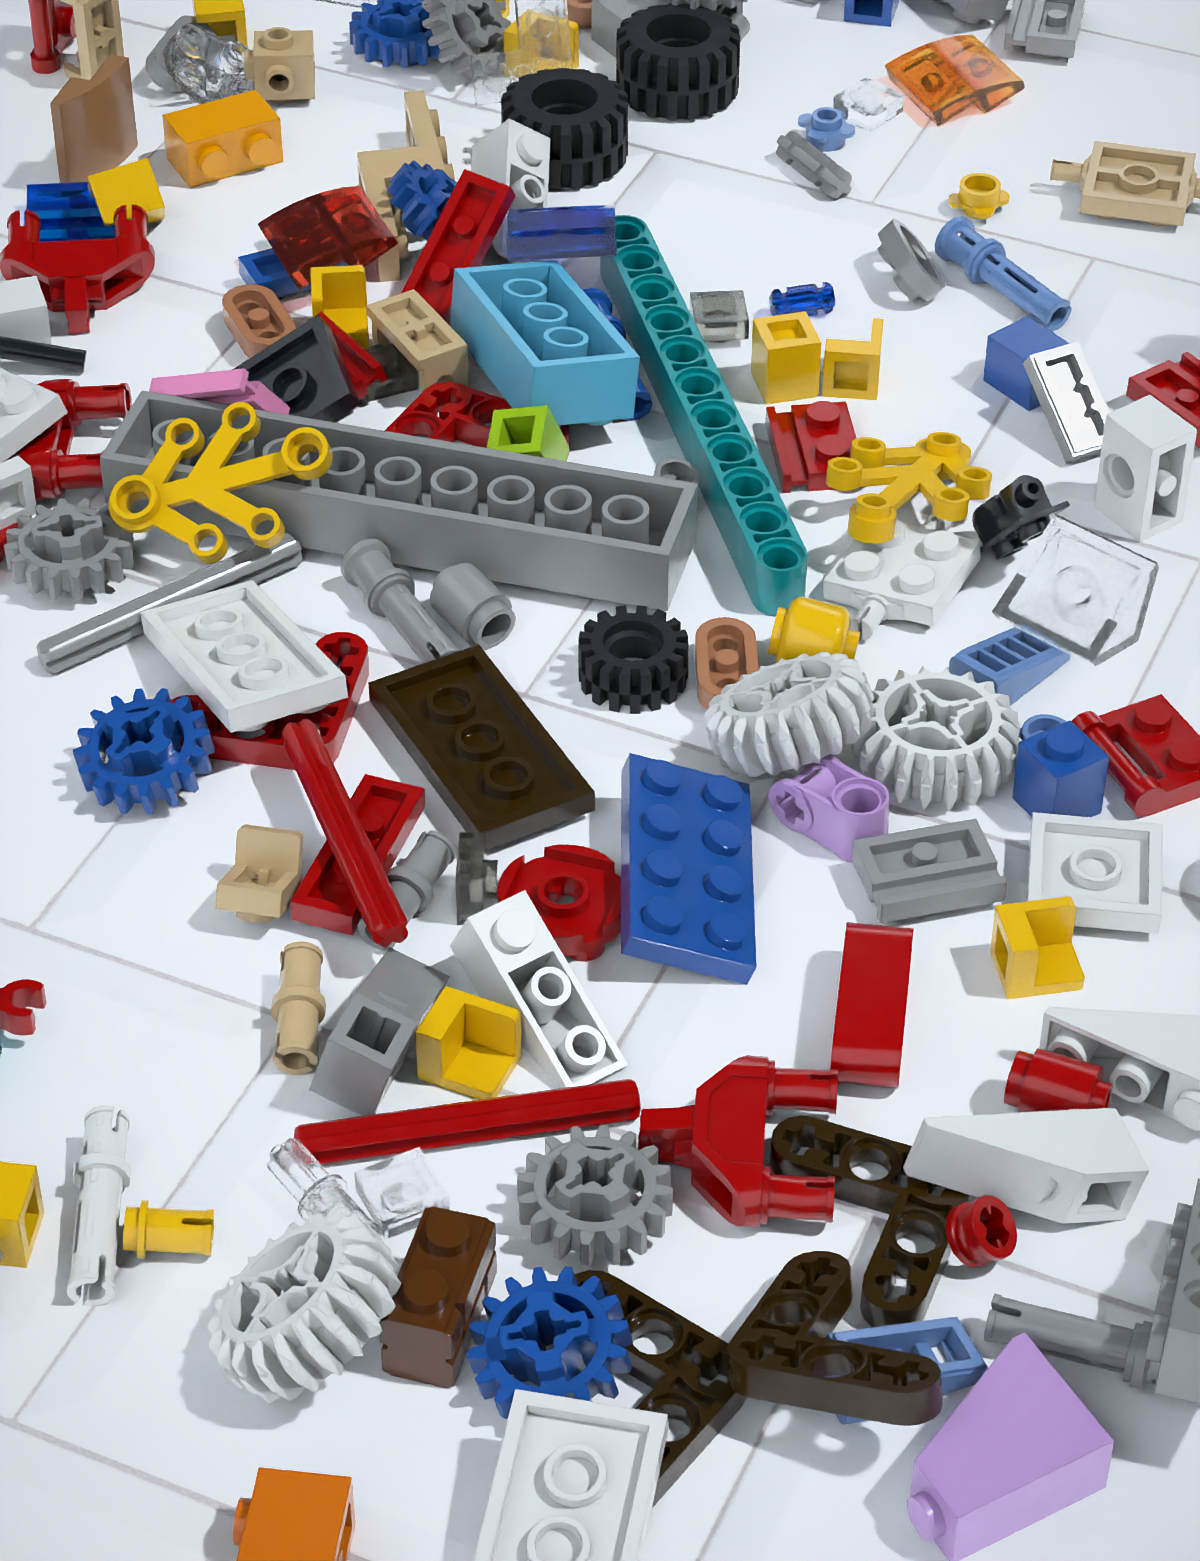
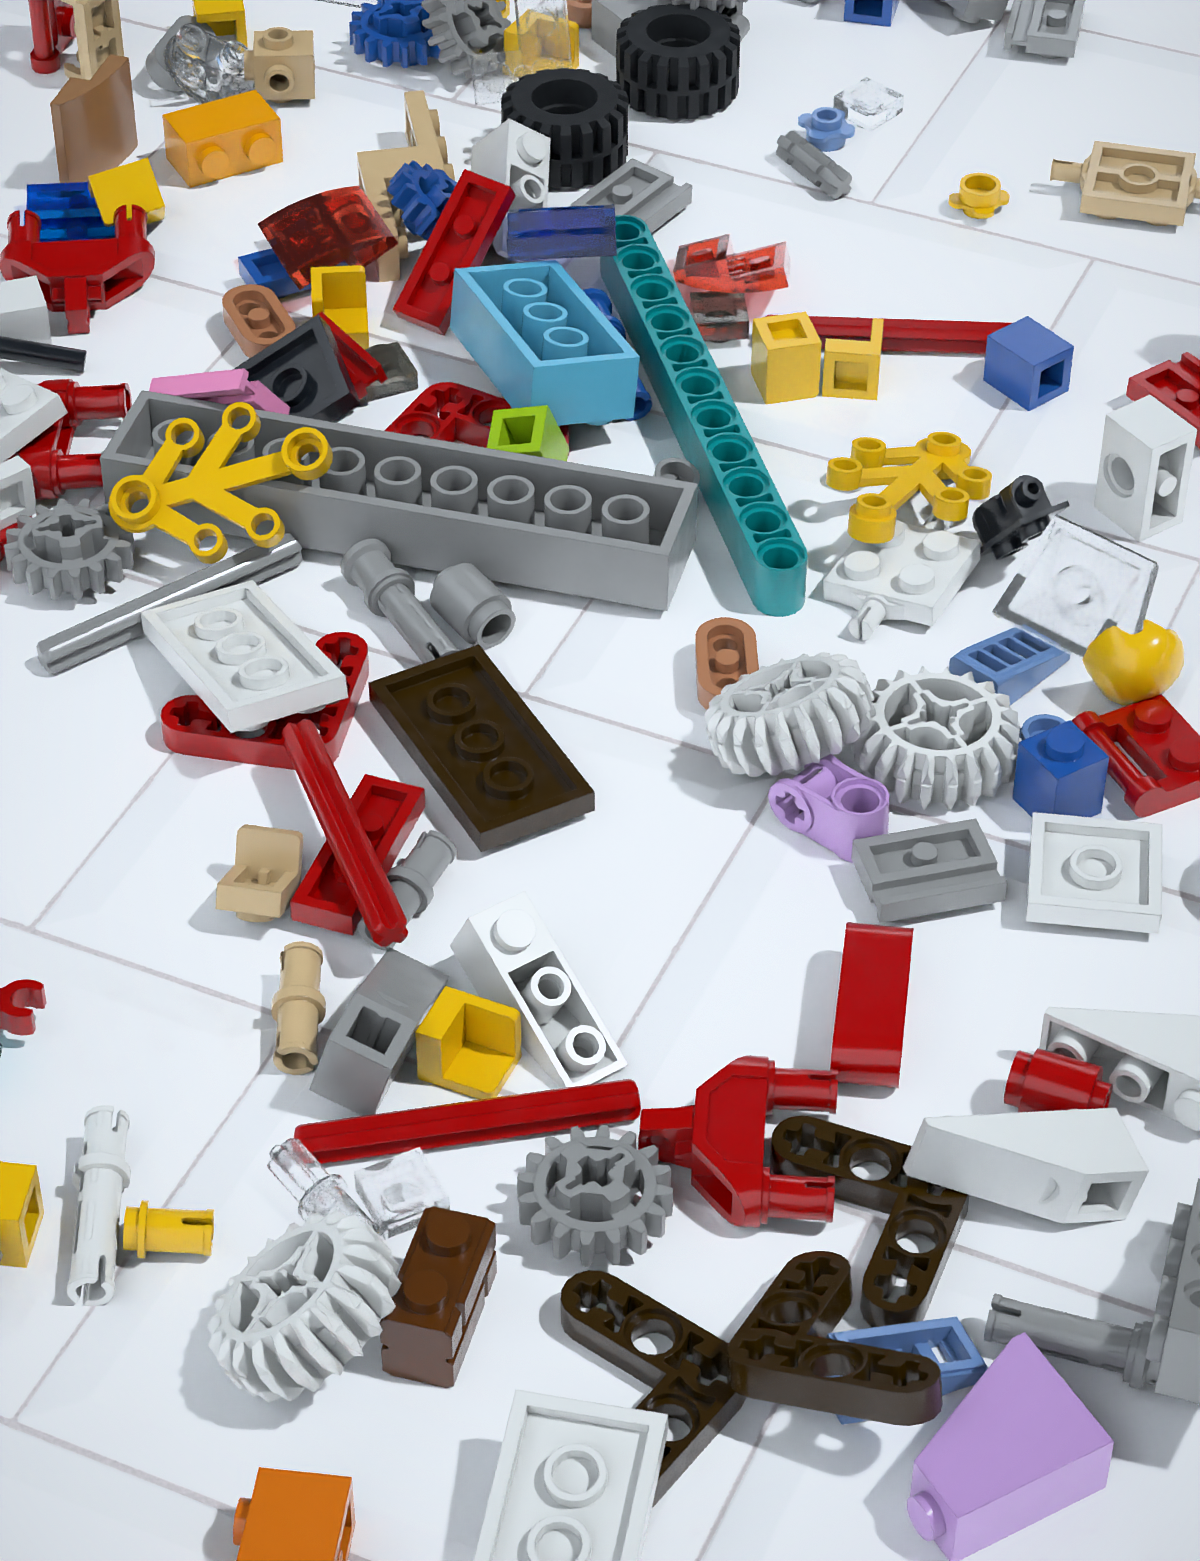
(144, 751): blue gear -> none
(420, 337): tan hinge -> none
(475, 876): clear smoke plate -> none
(515, 1340): blue gear -> none
(575, 871): red plate -> none
(633, 636): black tyre -> none
(640, 193): none -> light grey plate
(687, 869): blue plate -> none
(716, 267): none -> clear red slope
(803, 298): clear blue piece -> none
(807, 440): red plate -> none
(811, 628): yellow head -> none
(906, 254): light grey plate -> none
(911, 334): none -> red axle
(952, 76): clear orange slope -> none
(981, 1231): red bush -> none
(987, 262): medium blue pin -> none
(1036, 948): yellow panel -> none
(1069, 400): plate -> none
(1134, 665): none -> yellow hair

